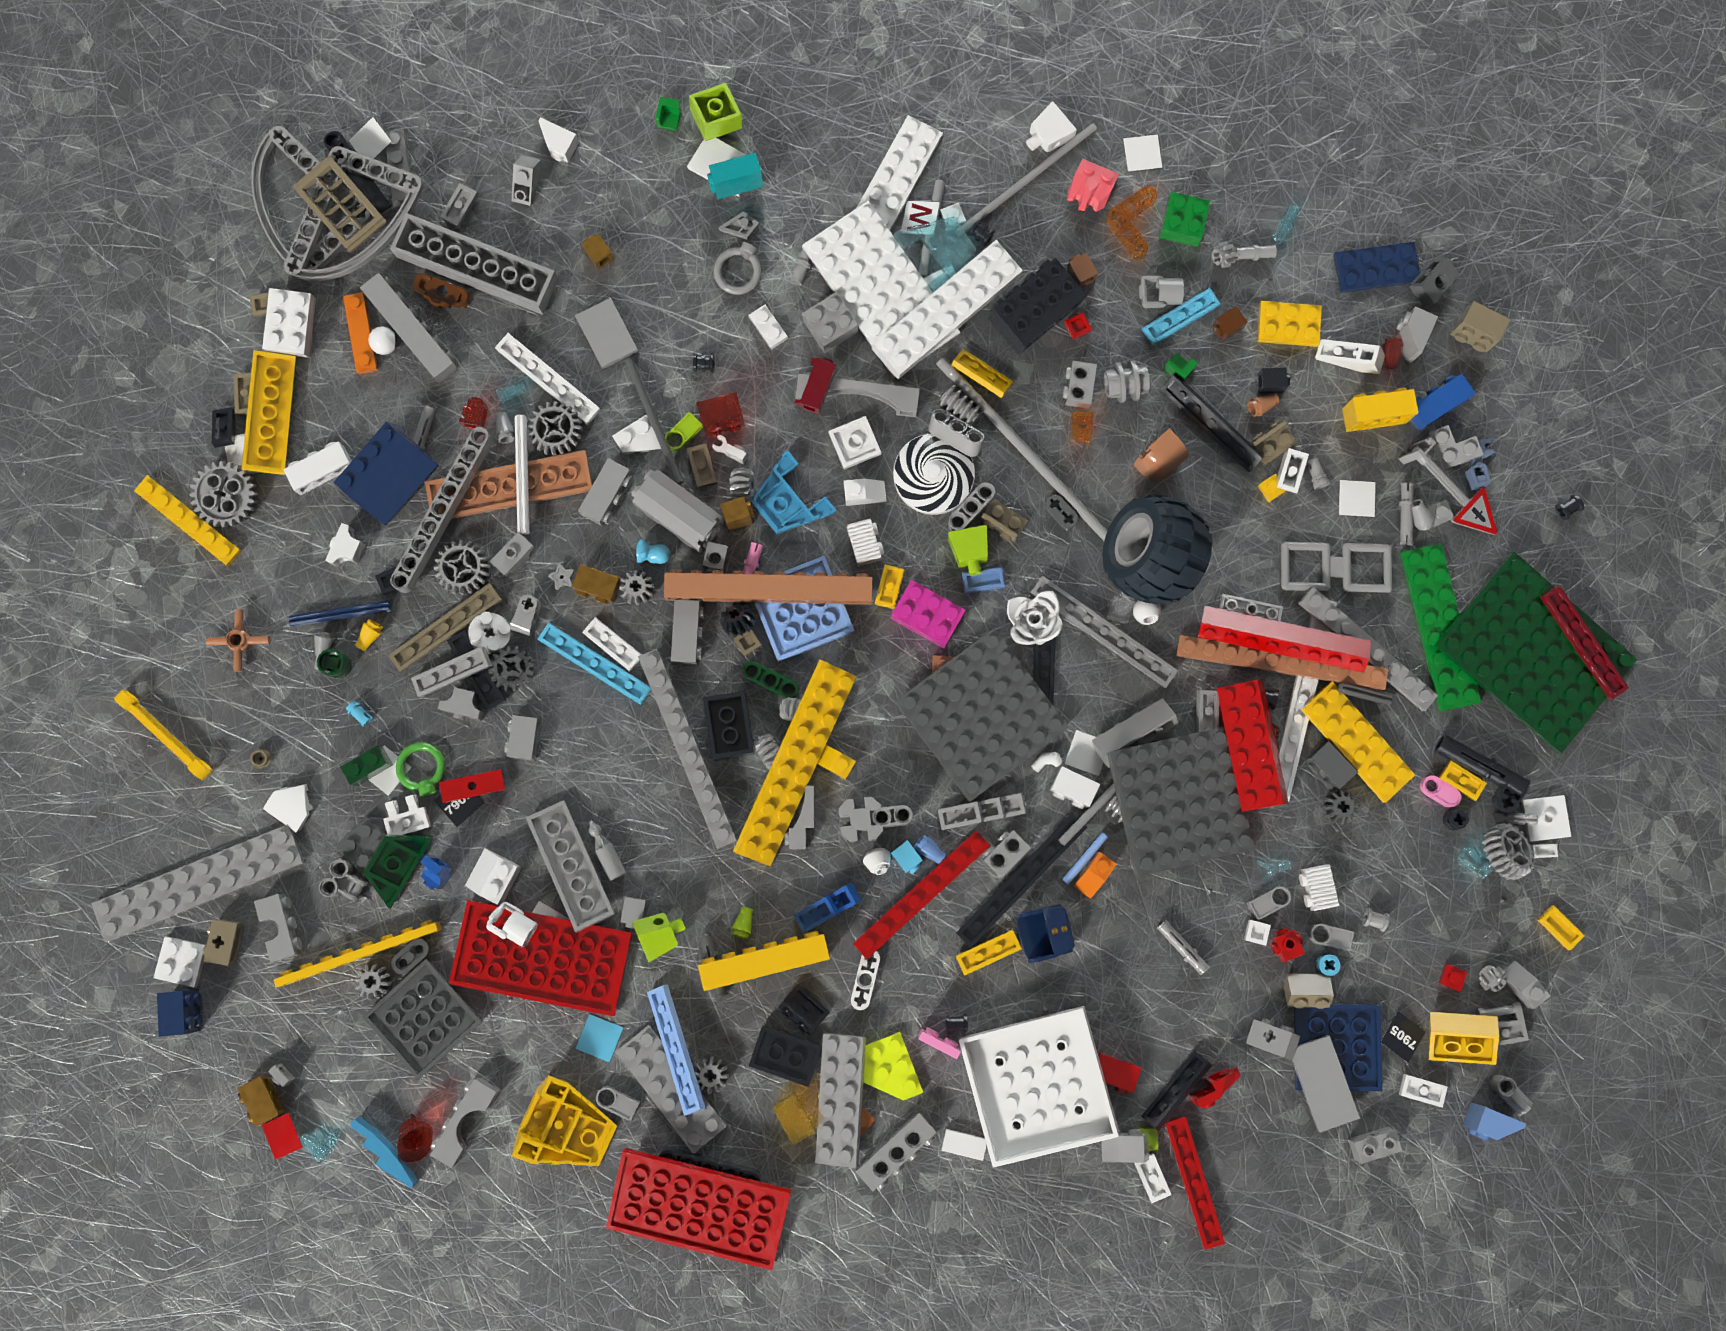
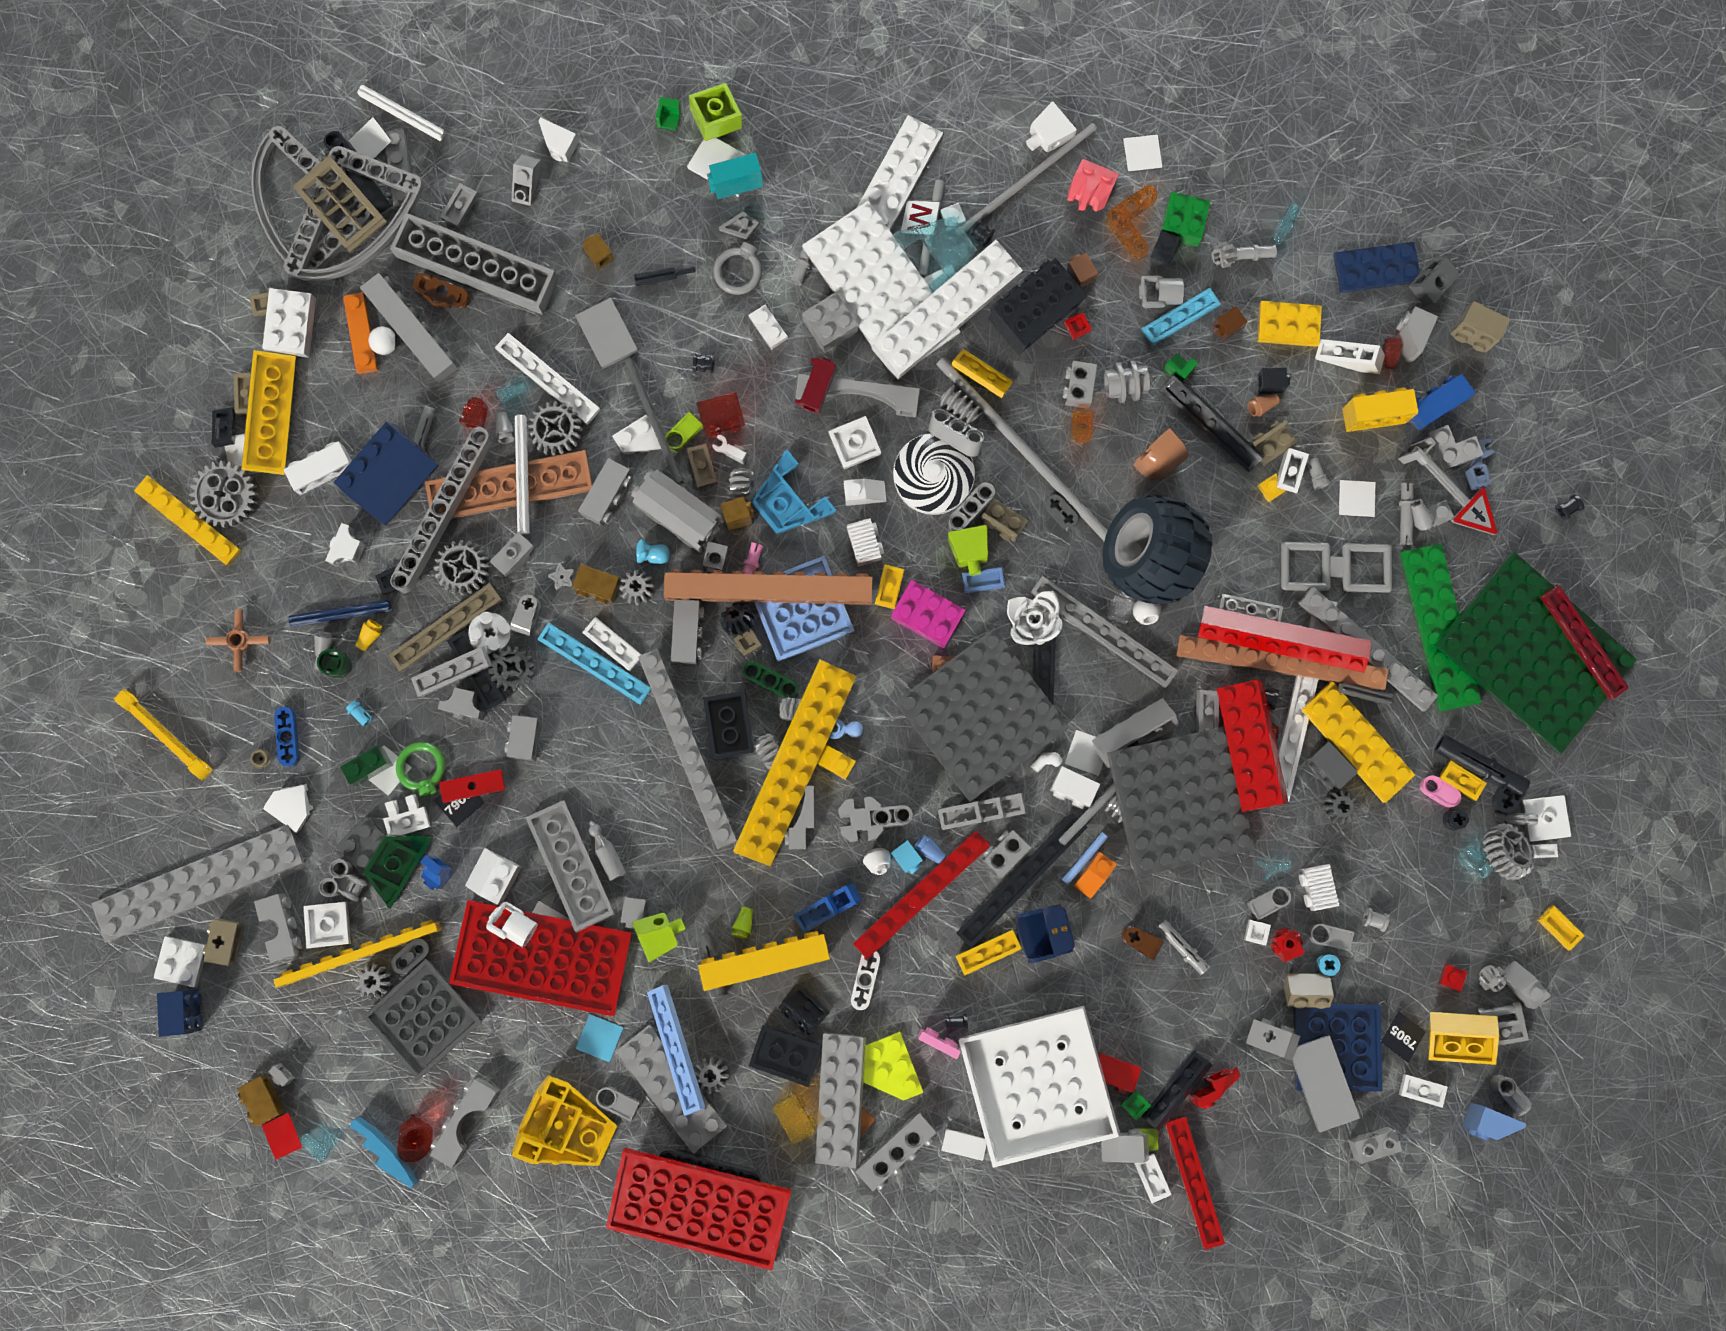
(291, 720): none -> blue beam
(327, 925): none -> white plate
(401, 112): none -> white axle
(661, 275): none -> black axle
(853, 729): none -> light blue plate
(1135, 1105): none -> green plate
(1145, 942): none -> reddish brown piece
(1165, 247): none -> black brick

